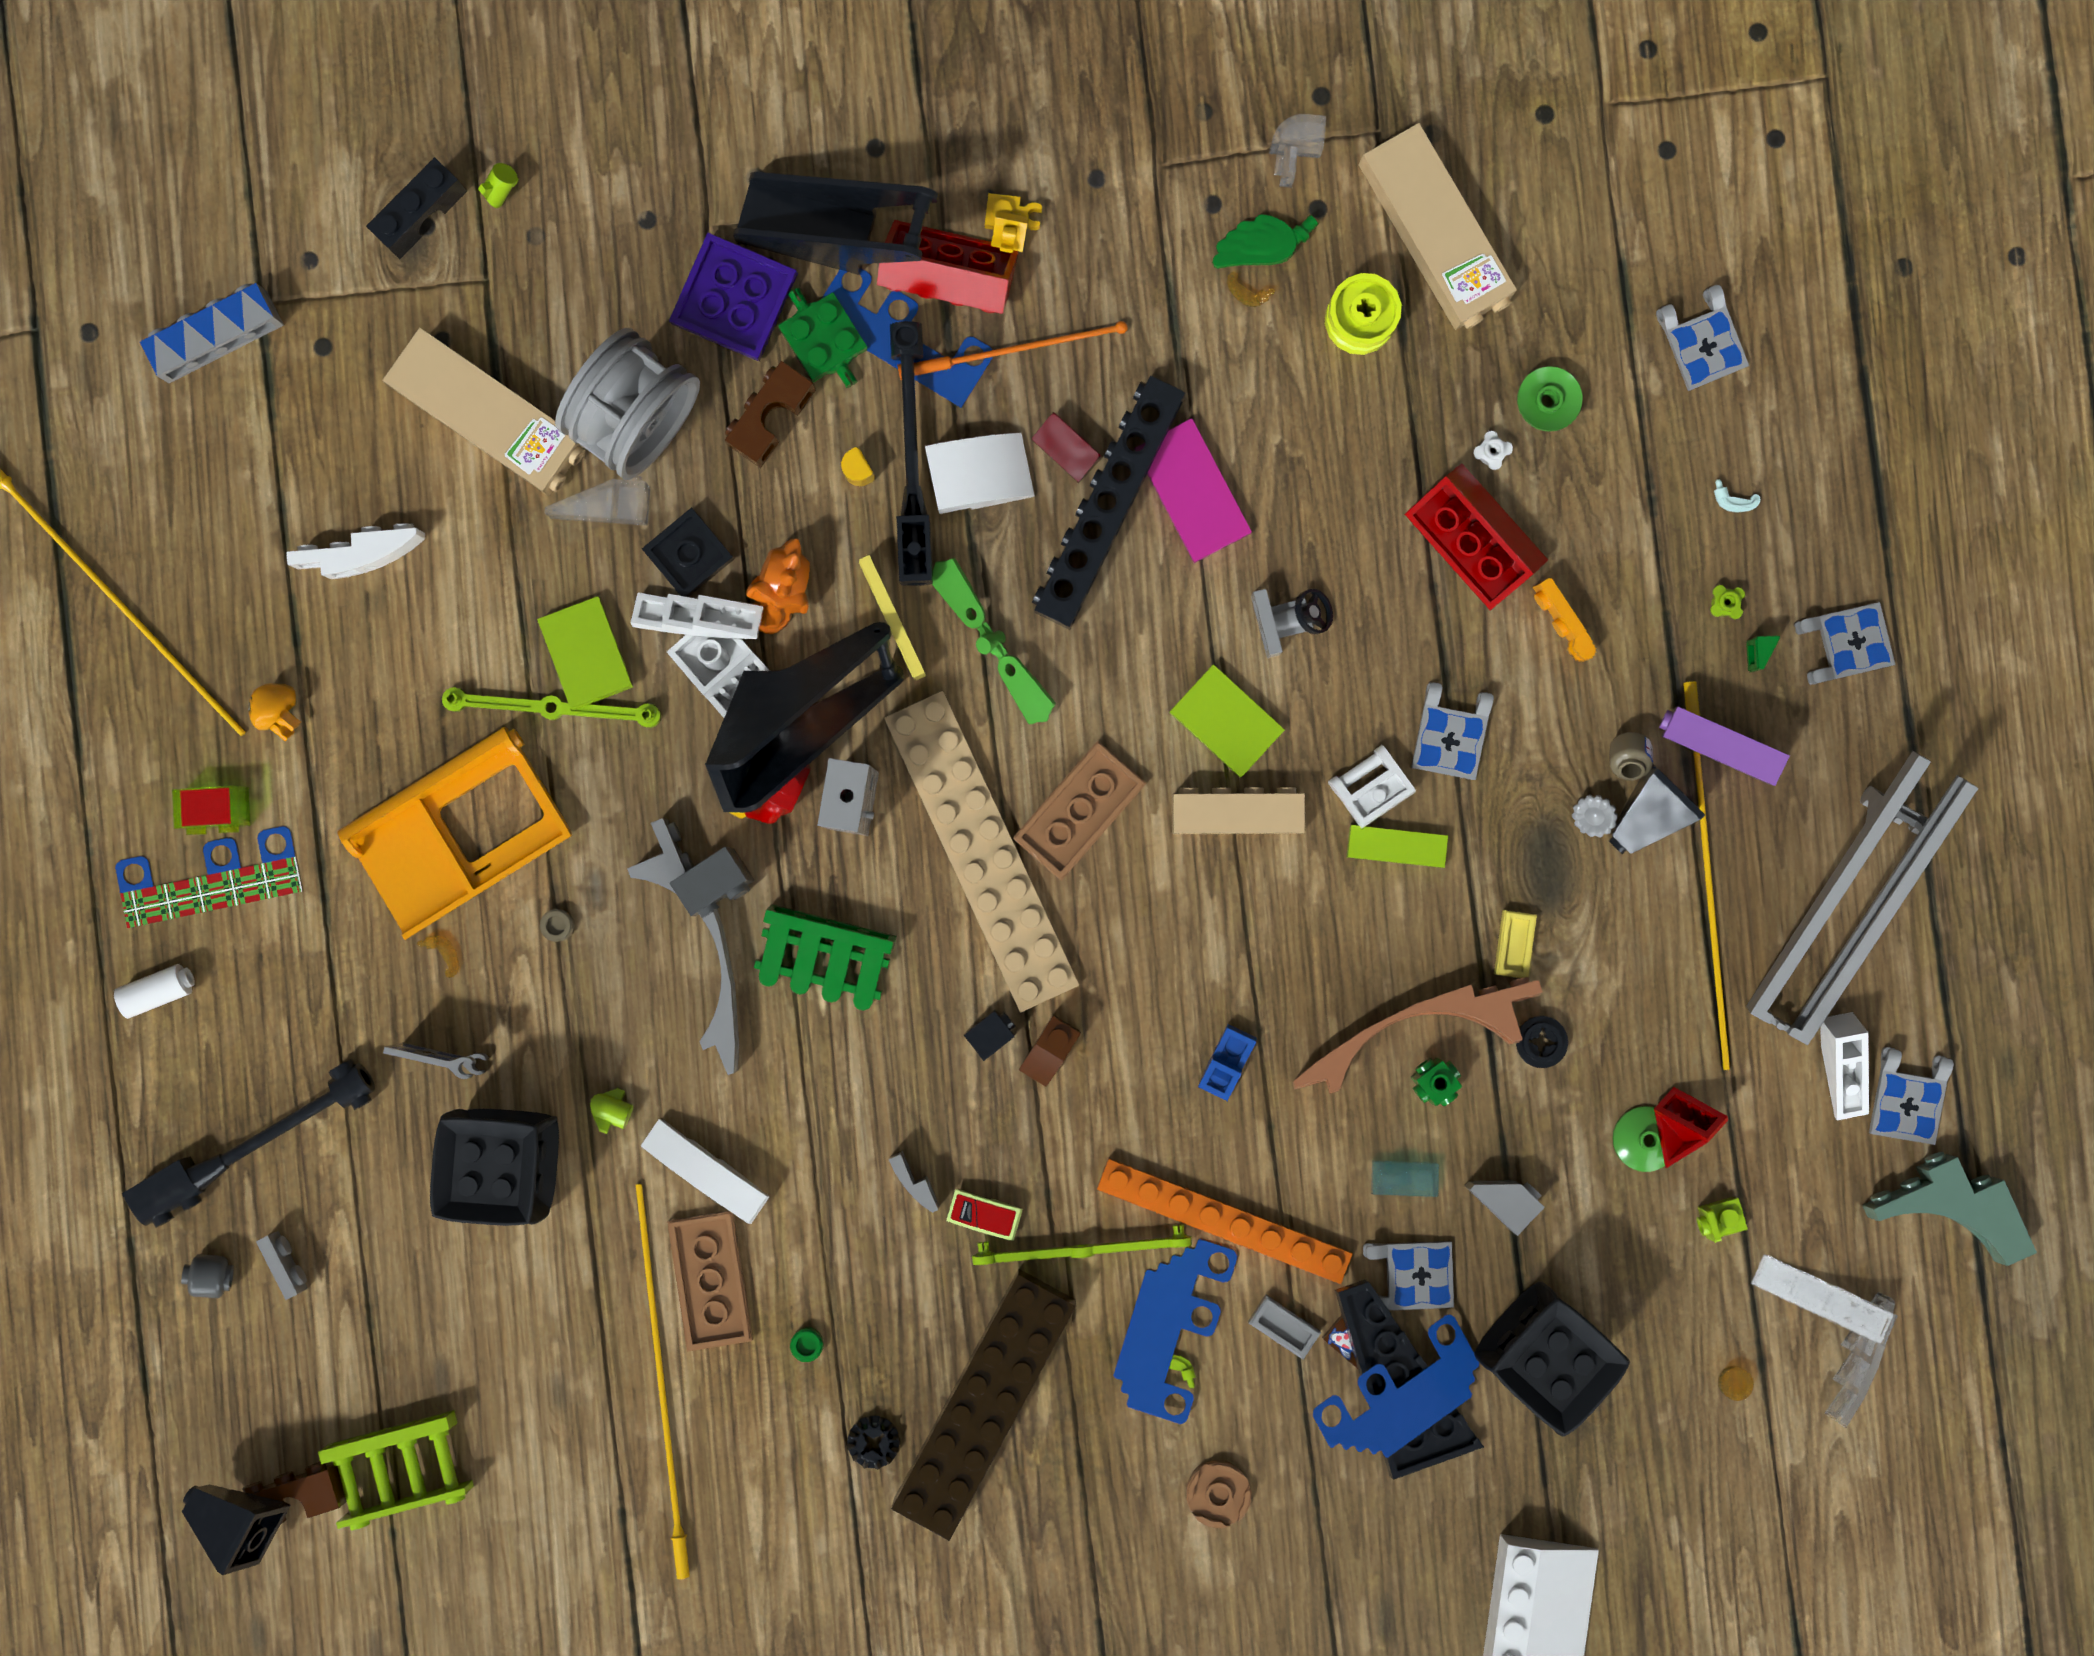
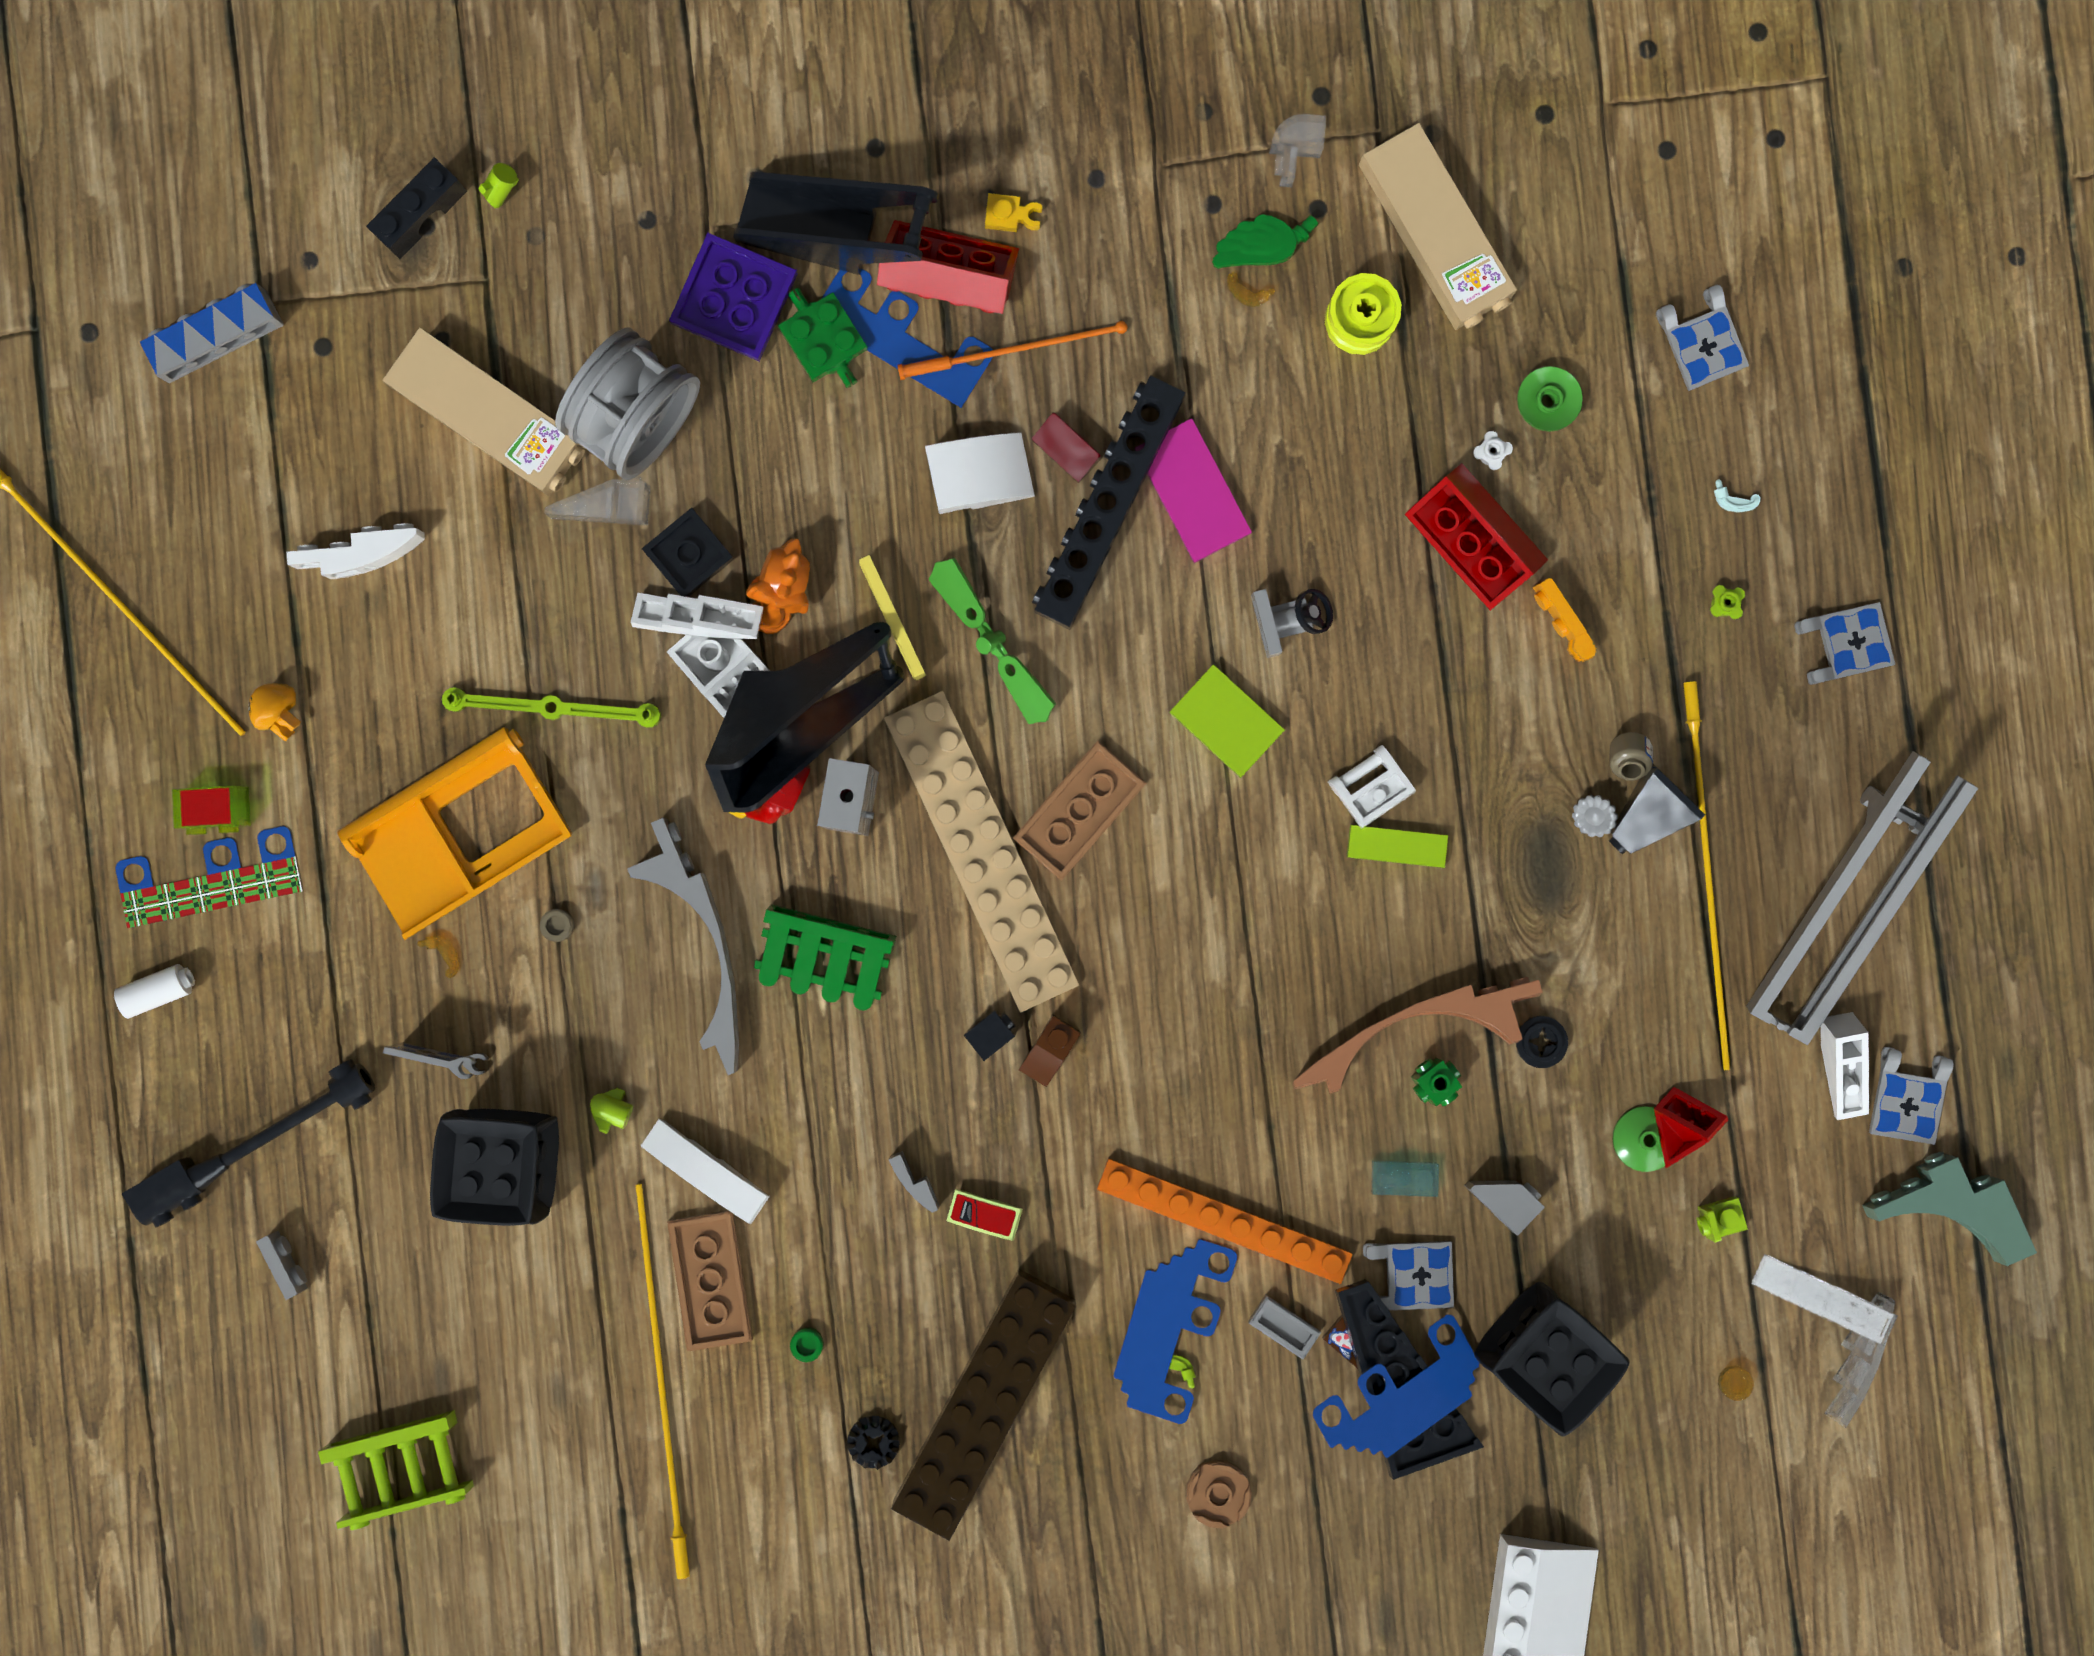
(208, 1276): dark grey head -> none
(233, 1525): black slope -> none
(317, 1489): reddish brown arch -> none
(585, 653): lime tile -> none
(712, 880): dark grey brick -> none
(781, 389): reddish brown arch -> none
(856, 468): yellow brick -> none
(913, 522): black bar -> none
(1009, 232): yellow tile -> none
(1177, 1240): lime piece -> none
(1227, 1062): blue slope -> none
(1238, 813): tan brick -> none
(1451, 739): light grey flag -> none
(1515, 944): light yellow tile -> none
(1724, 745): medium lavender slope -> none
(1759, 651): green slope -> none

